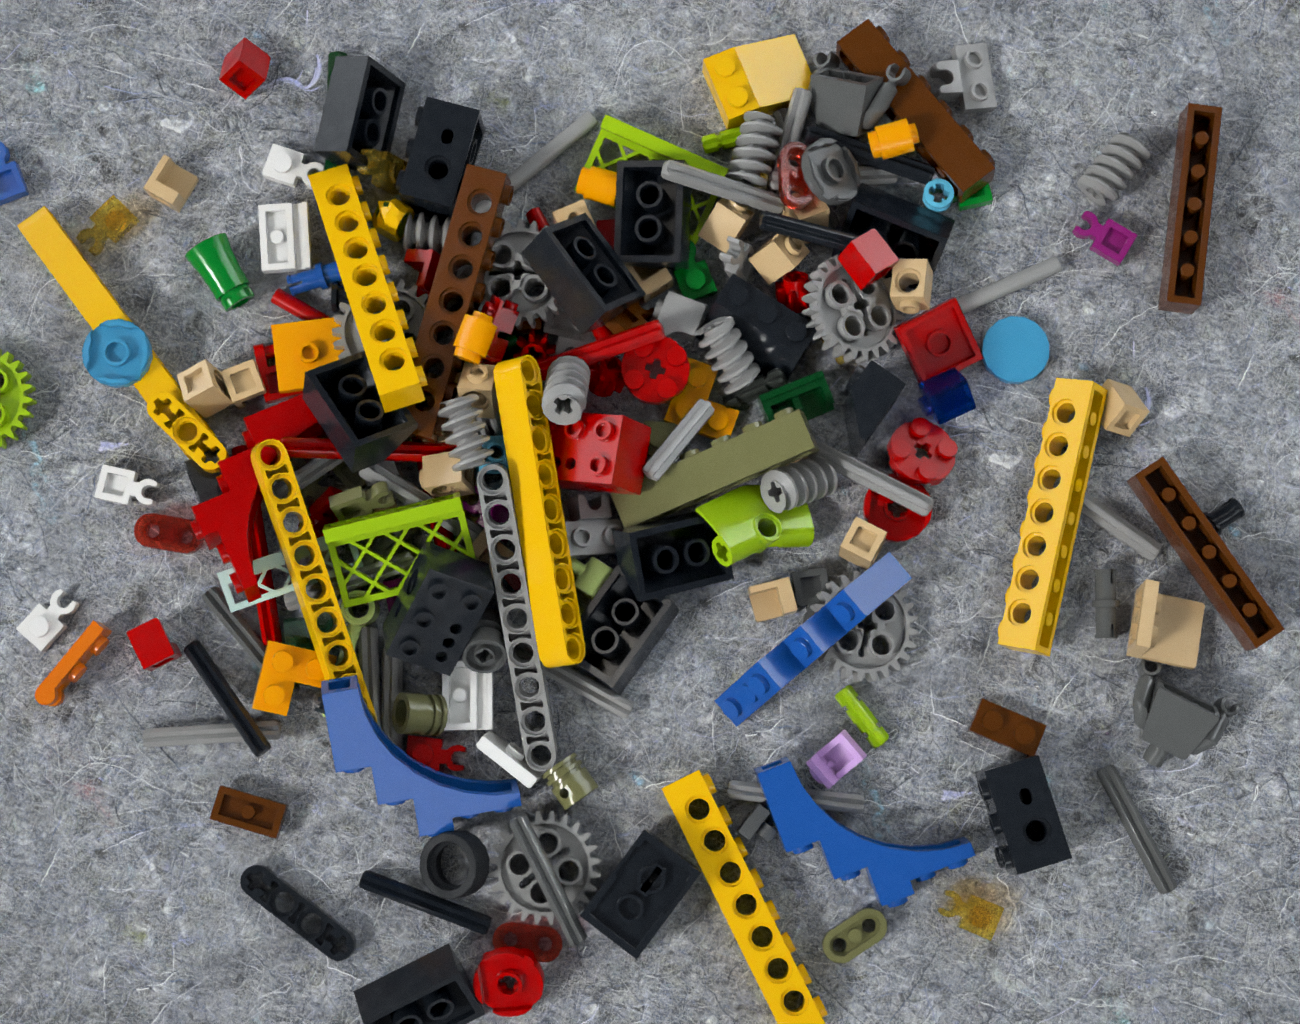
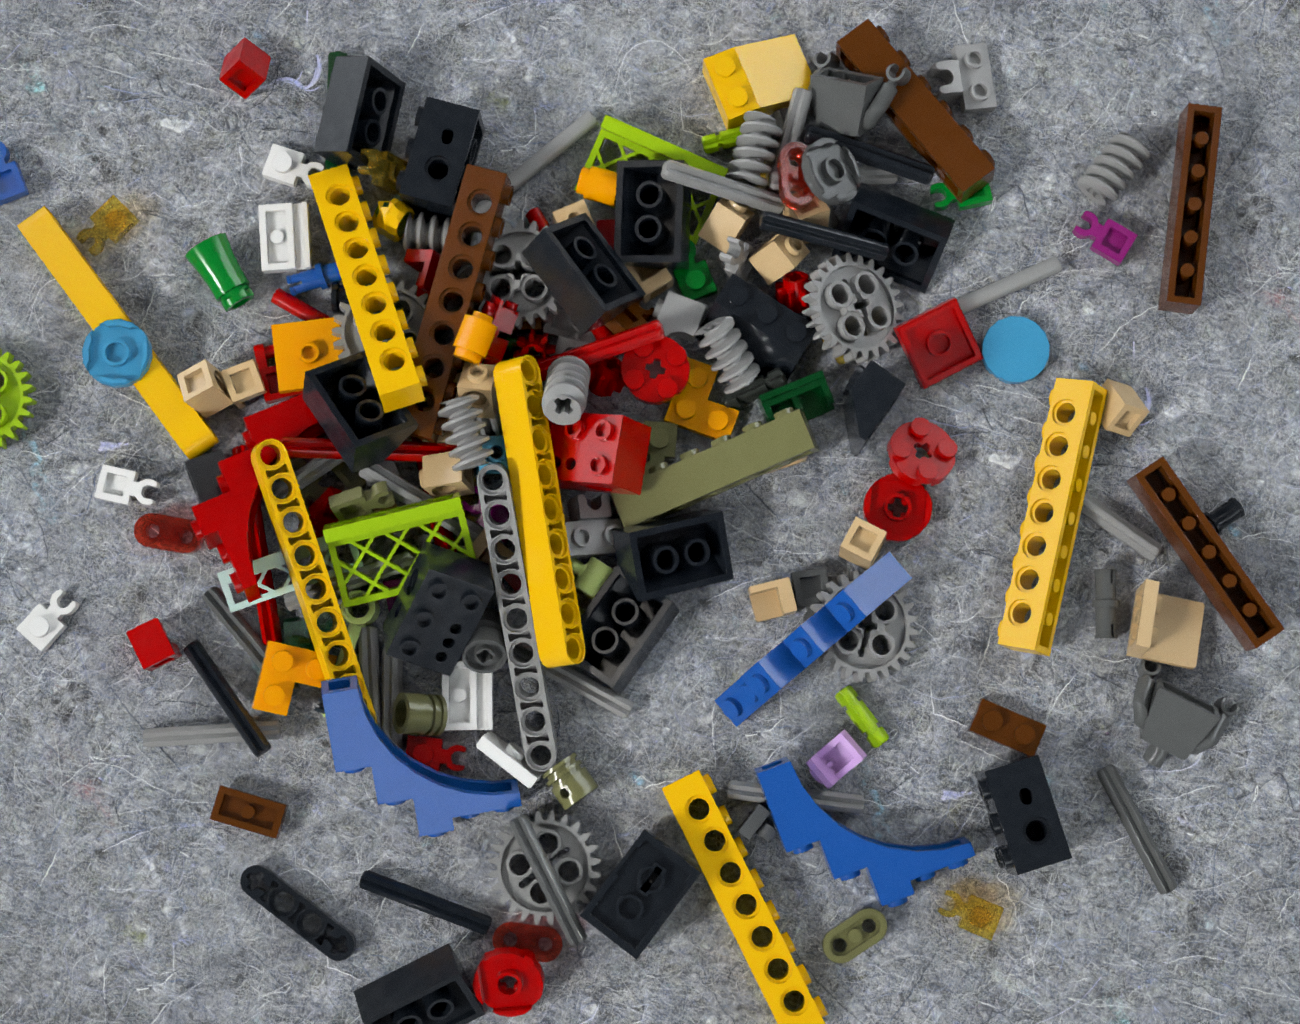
(72, 664): orange plate -> none
(170, 184): tan panel -> none
(177, 408): yellow beam -> none
(431, 864): black tyre -> none
(678, 440): light grey axle -> none
(742, 514): lime panel -> none
(798, 483): light grey piece -> none
(867, 259): panel -> none
(876, 480): light grey axle -> none
(893, 139): light orange brick -> none
(907, 273): tan brick -> none
(928, 199): medium azure bush -> none
(946, 396): clear blue brick -> none

